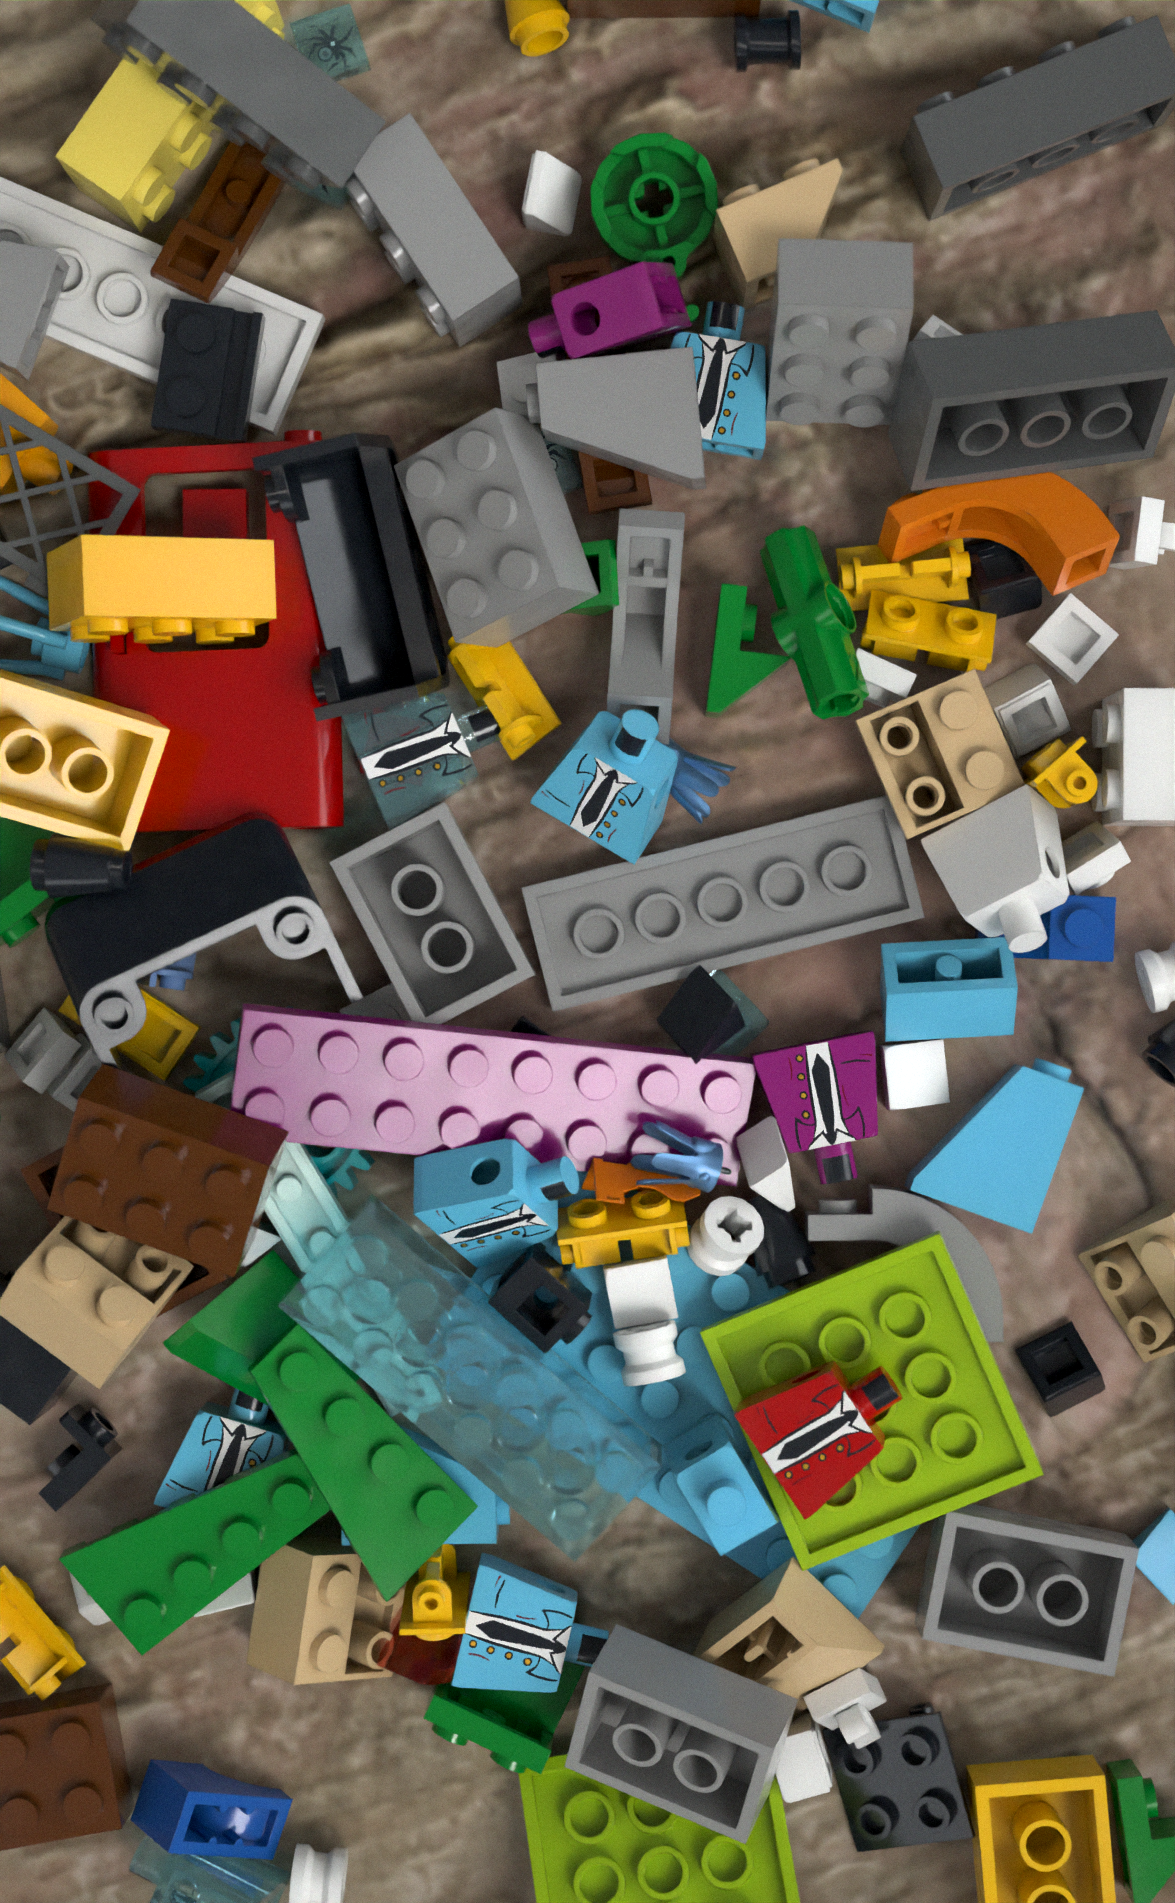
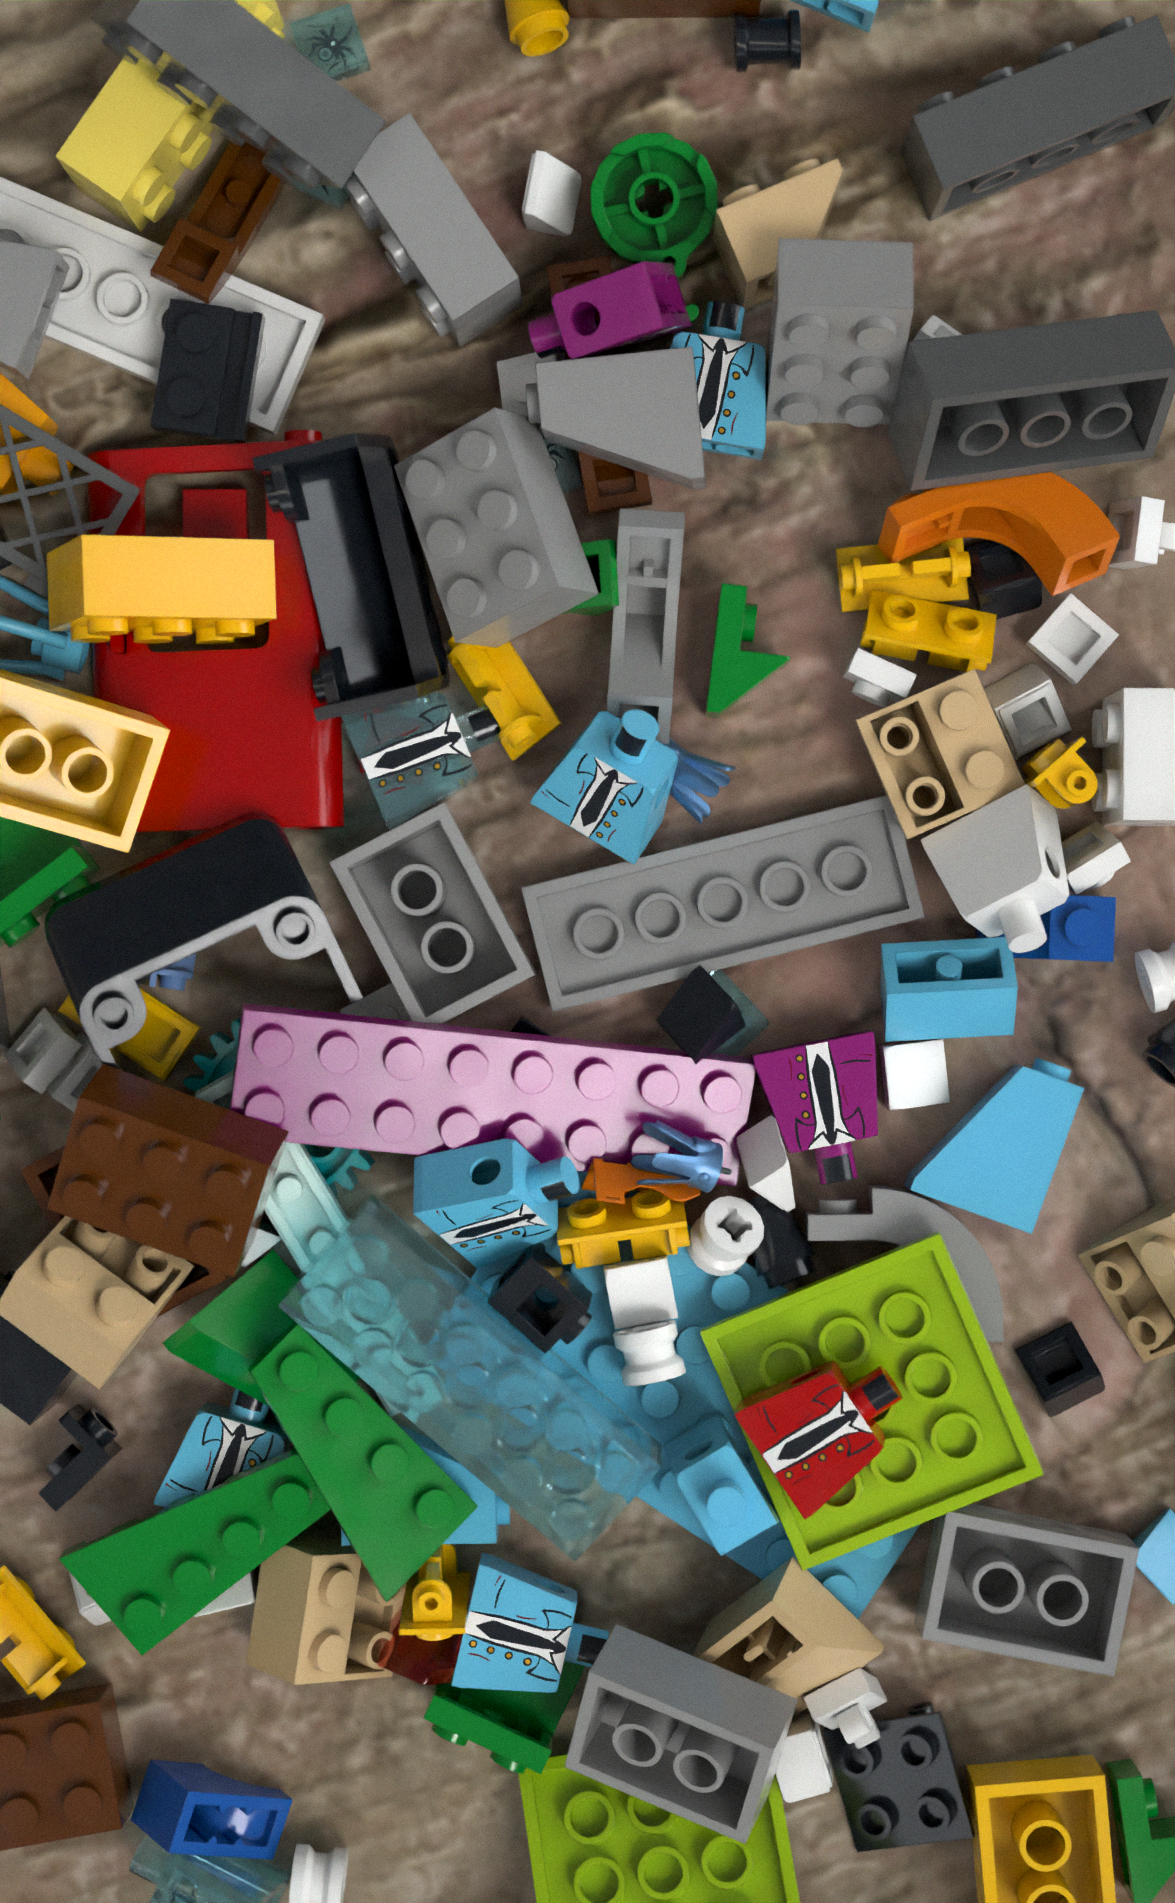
(78, 867): black cone -> none
(813, 622): green piece -> none

